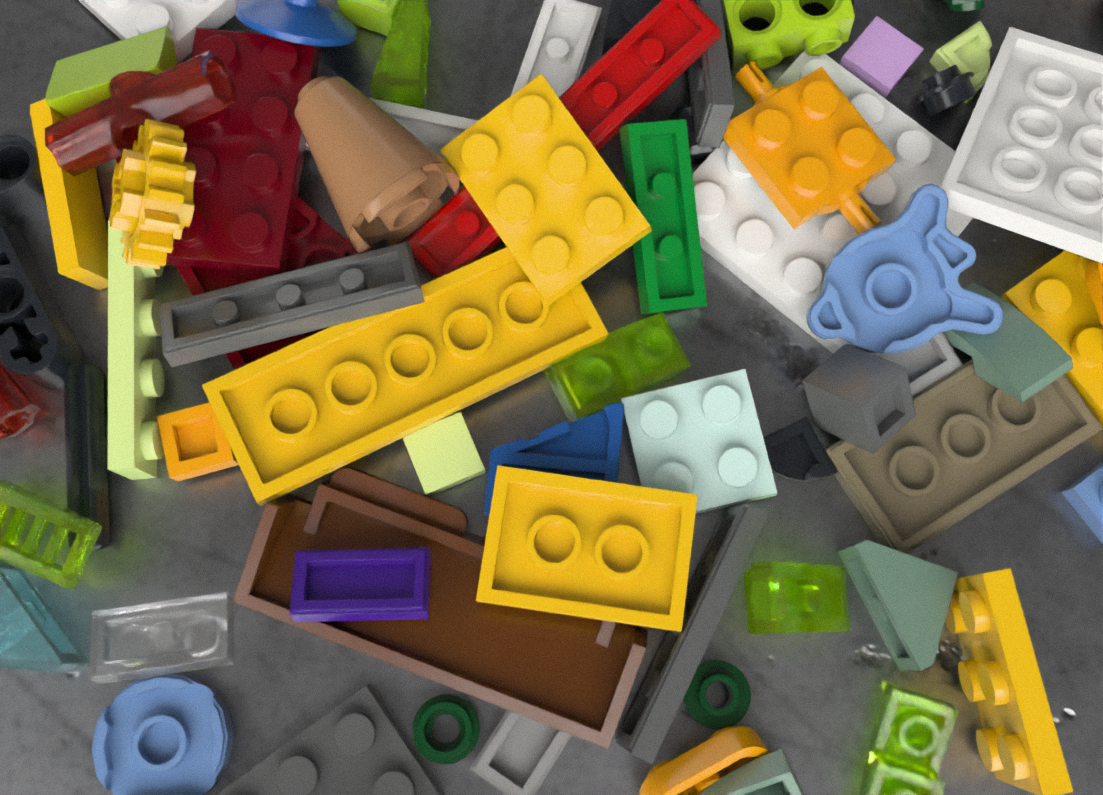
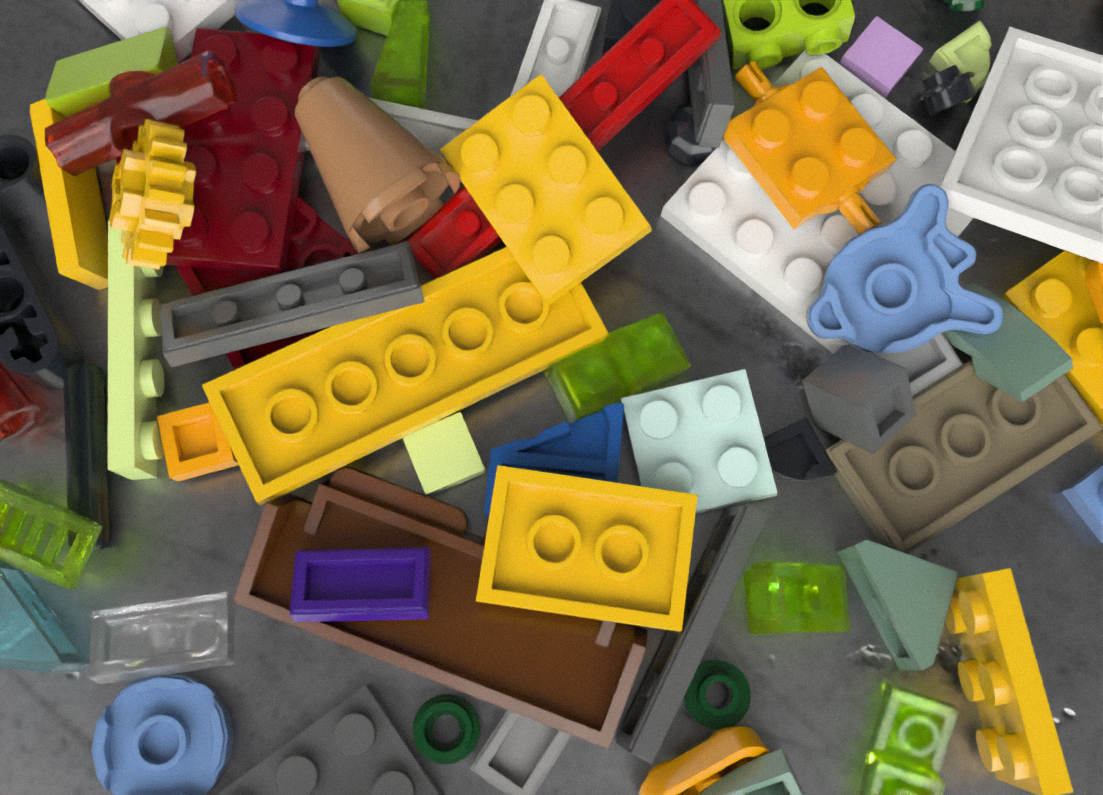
(663, 190): green plate -> none

